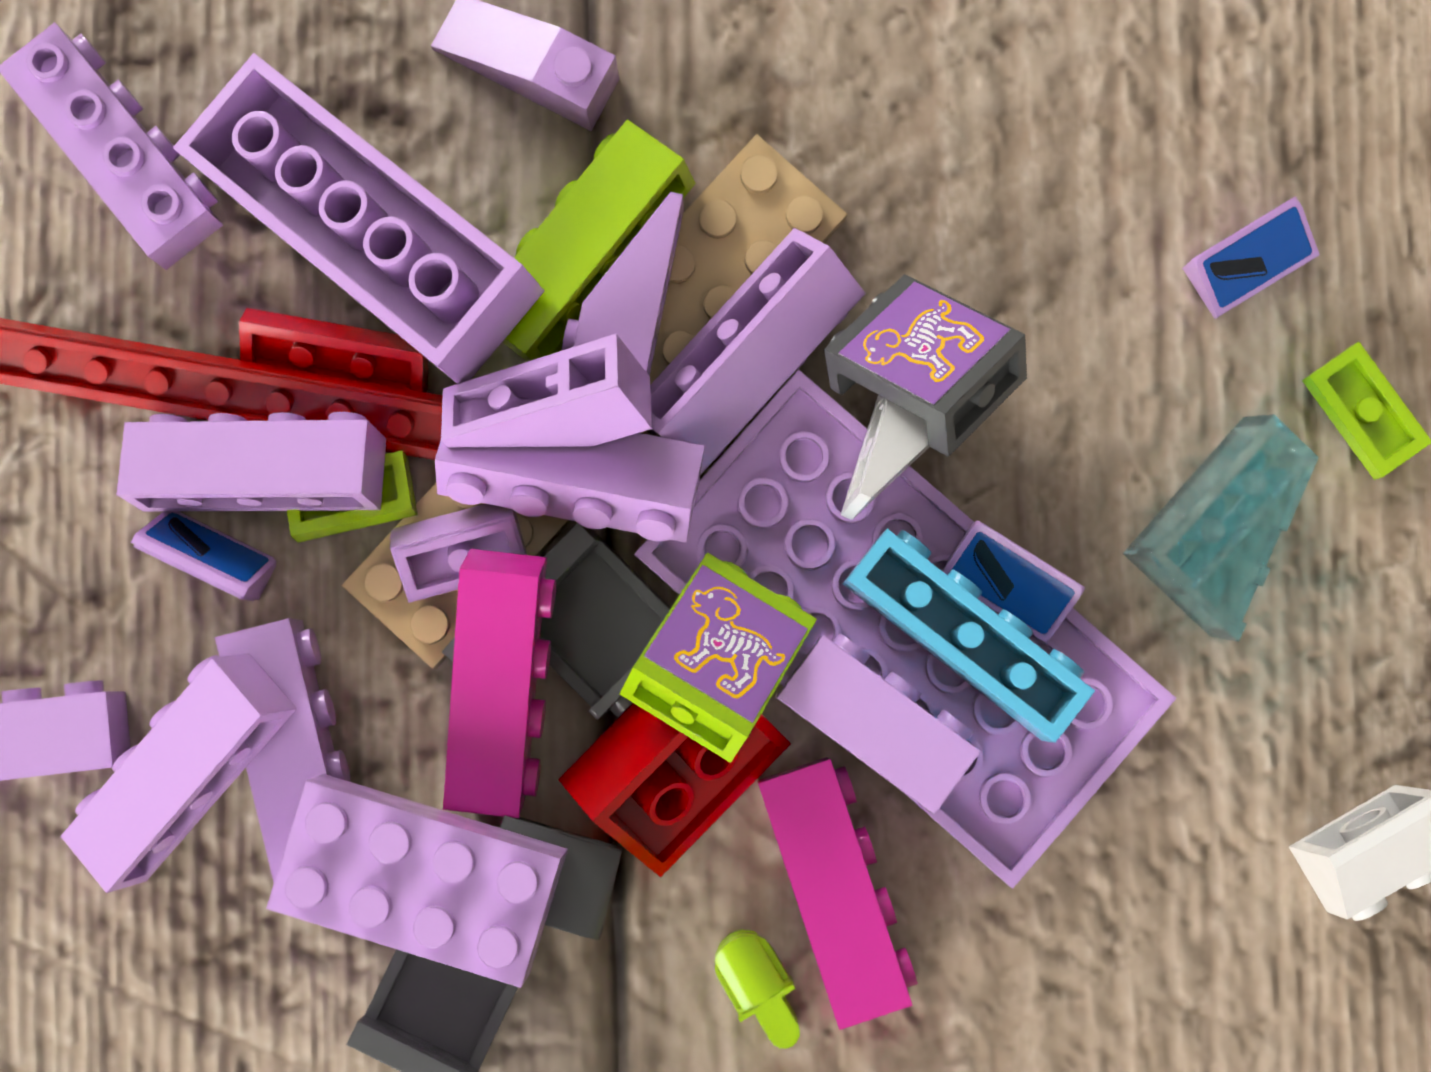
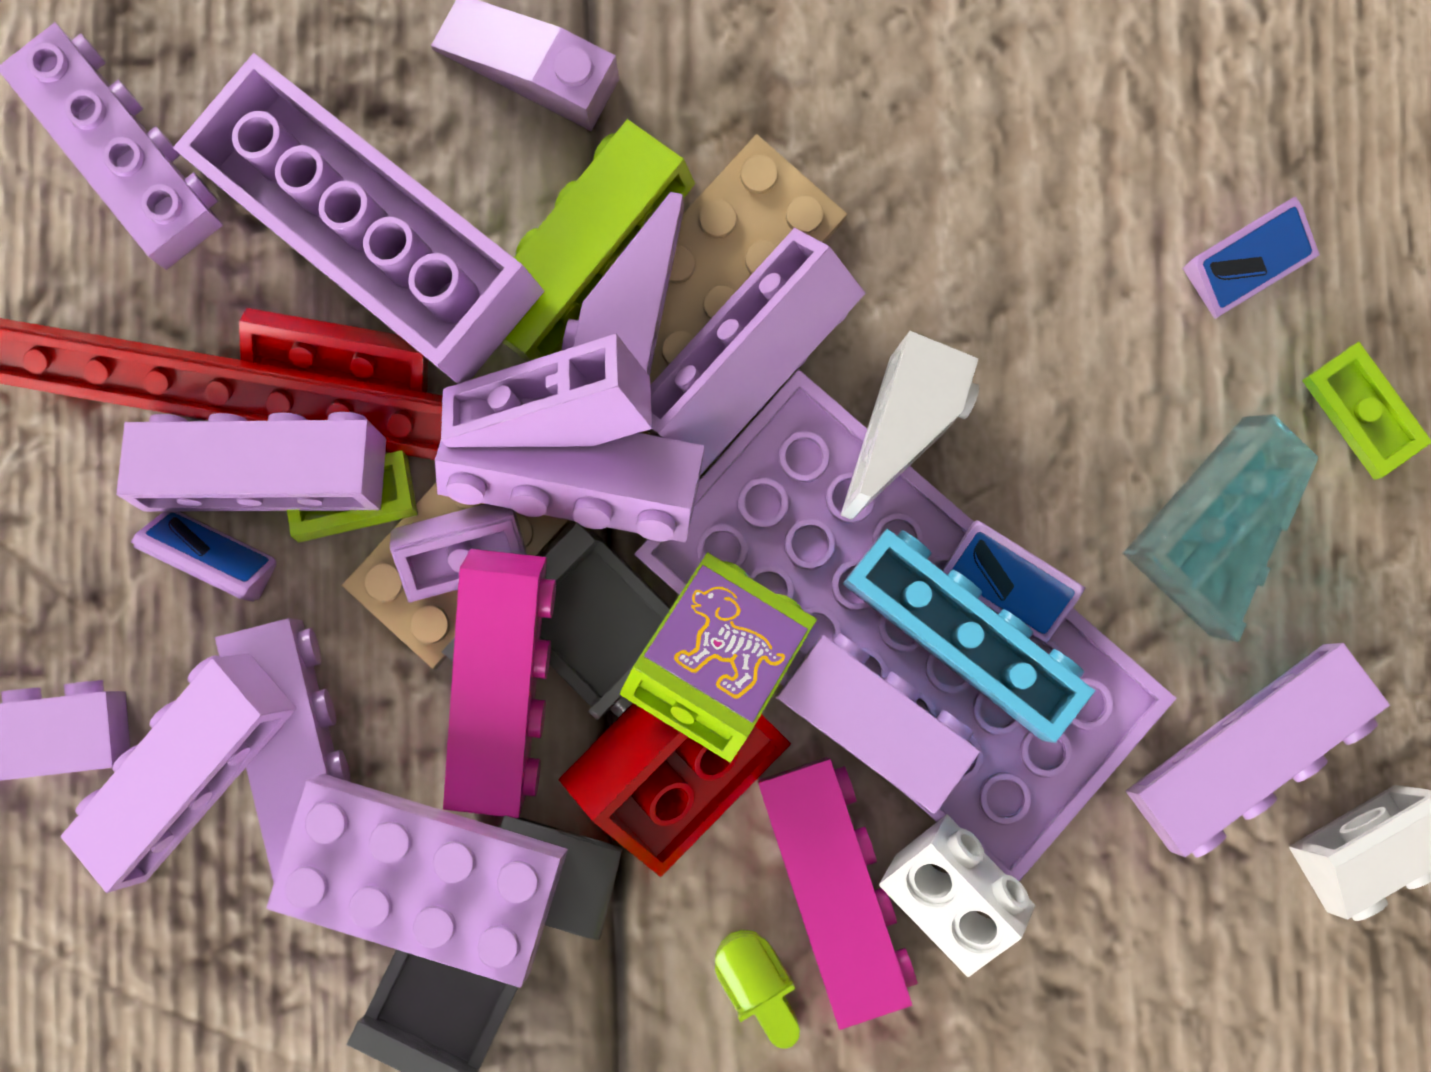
(930, 359): panel -> none
(948, 902): none -> white brick
(1258, 750): none -> lavender brick

